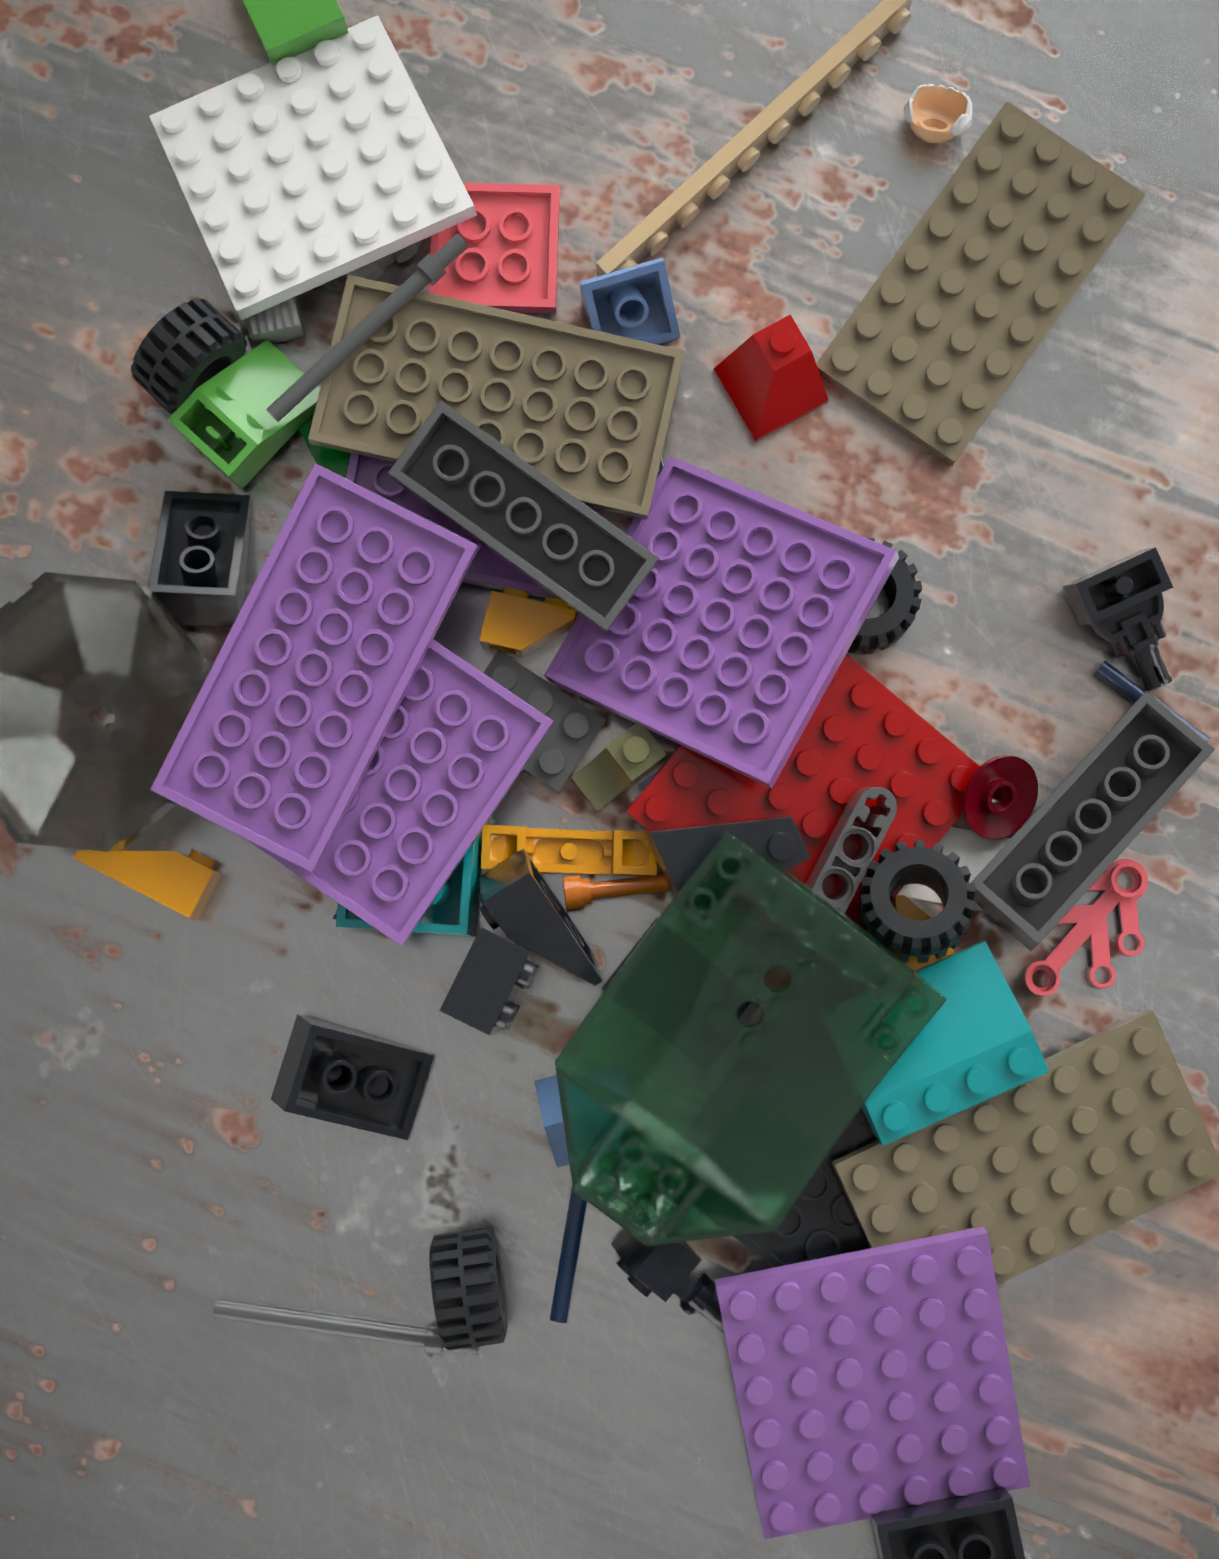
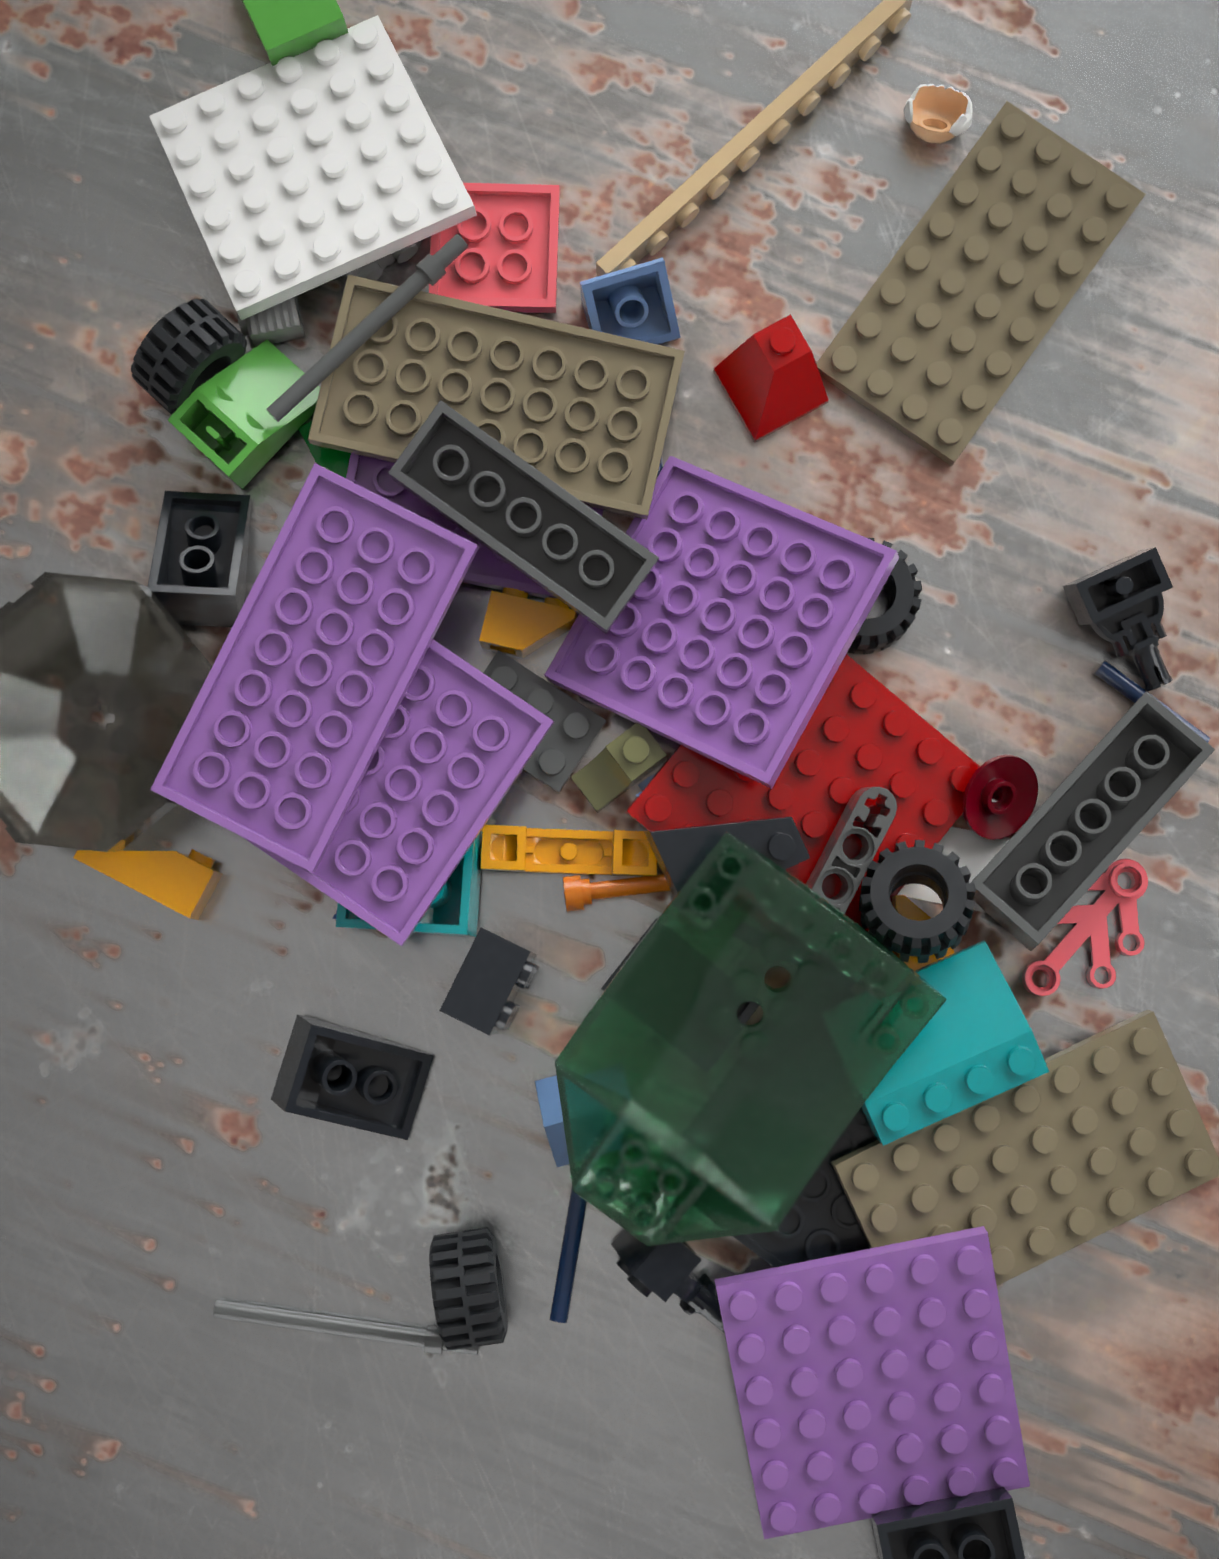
(532, 916): black slope -> none

